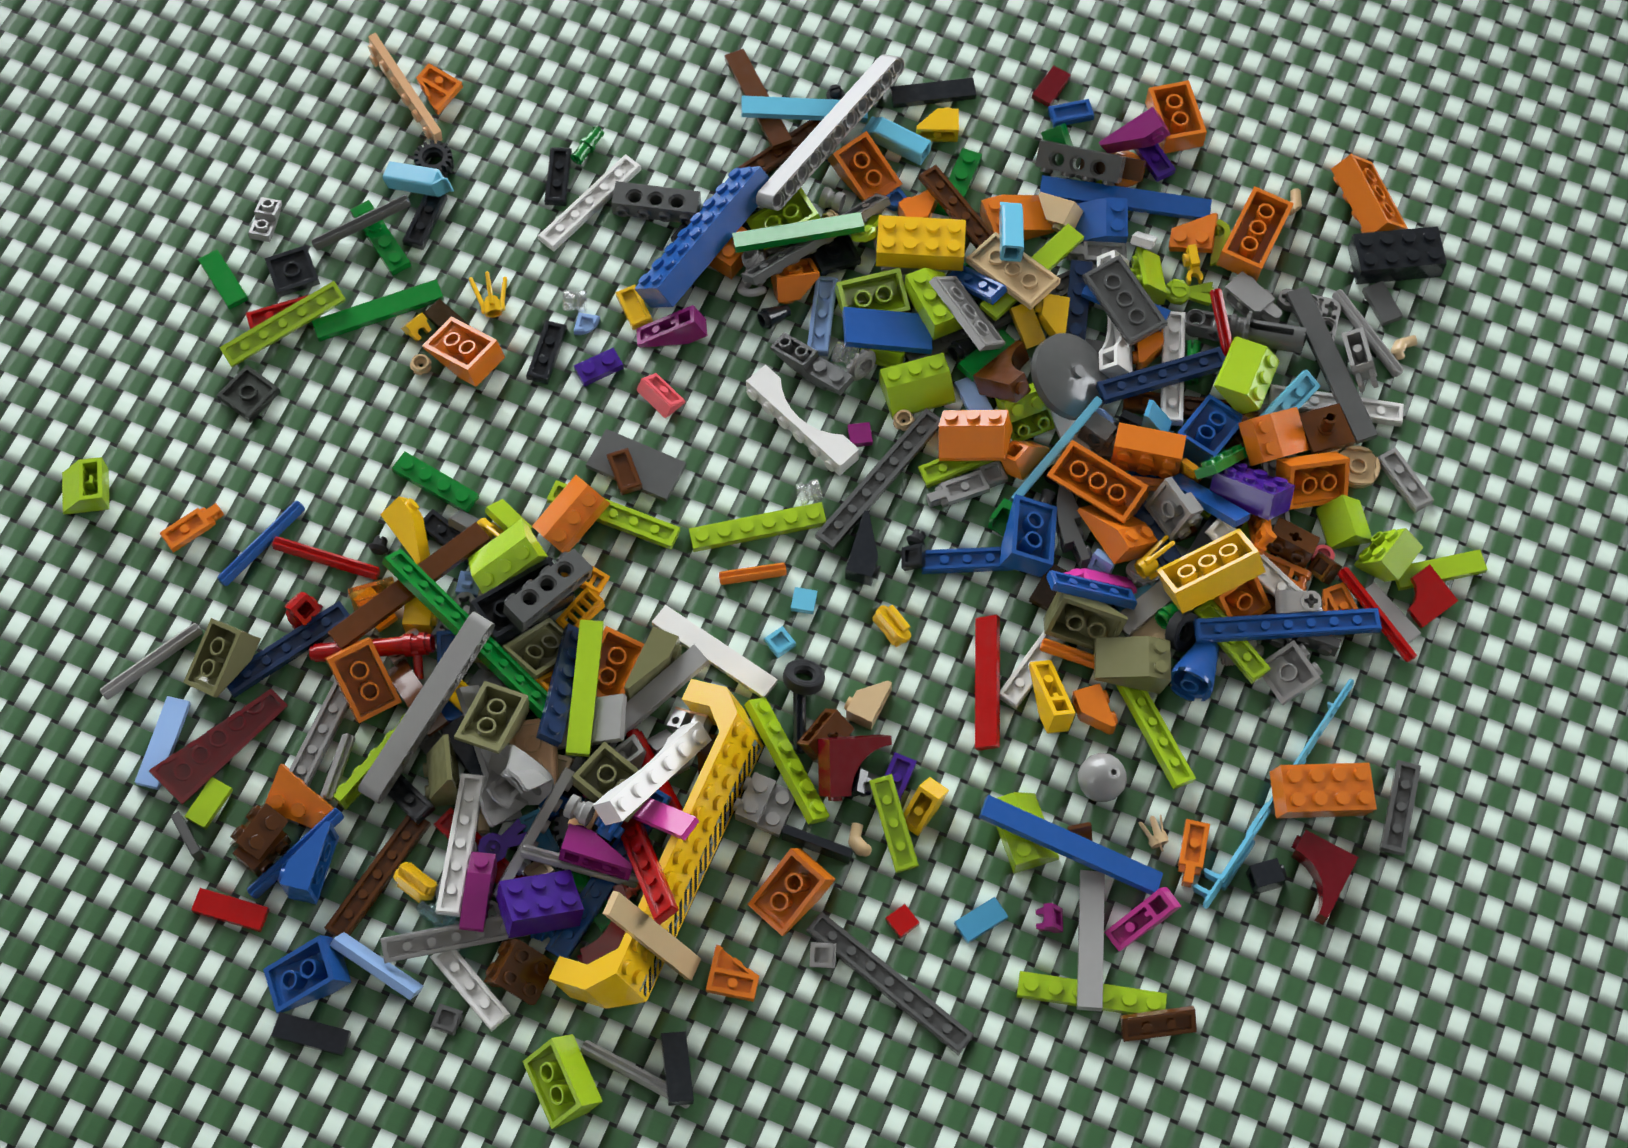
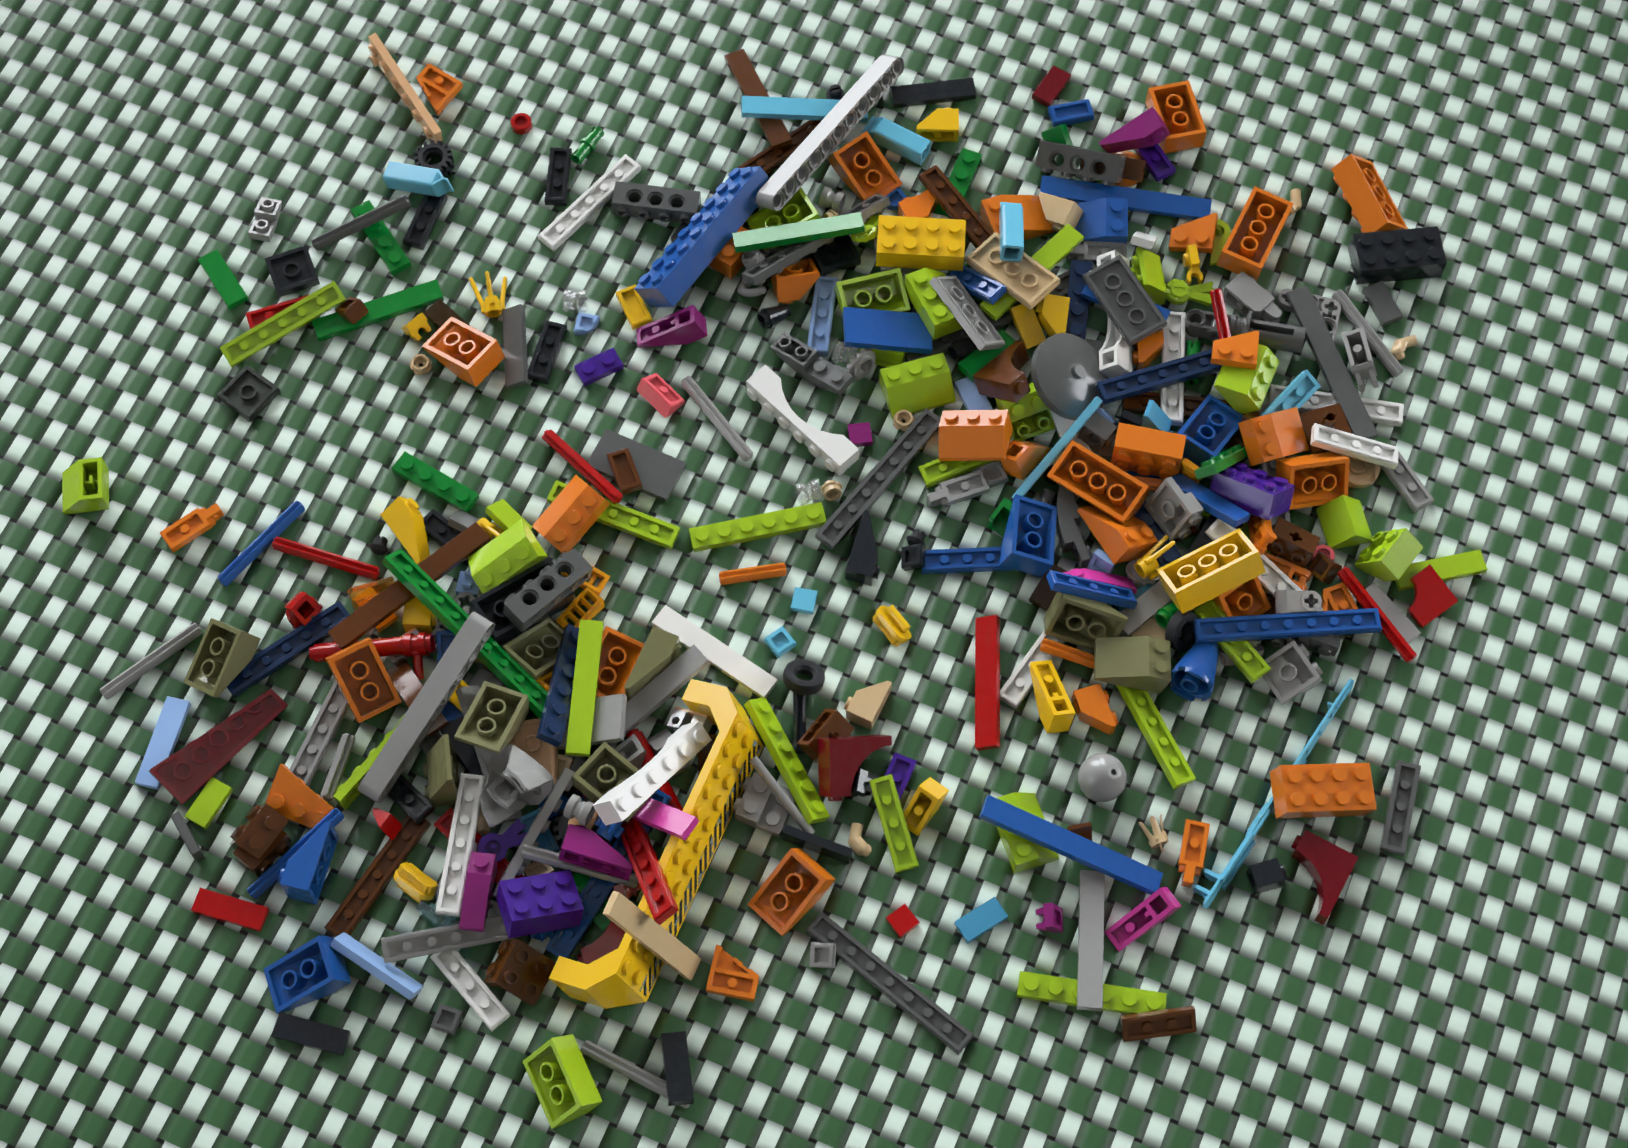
(352, 310): none -> reddish brown slope
(387, 822): none -> red slope
(515, 346): none -> dark grey tile
(521, 123): none -> red tile
(582, 466): none -> red axle
(717, 418): none -> light grey axle
(781, 795): none -> light grey bar
(831, 490): none -> tan plate
(1236, 351): none -> orange wing
(1354, 446): none -> white tile

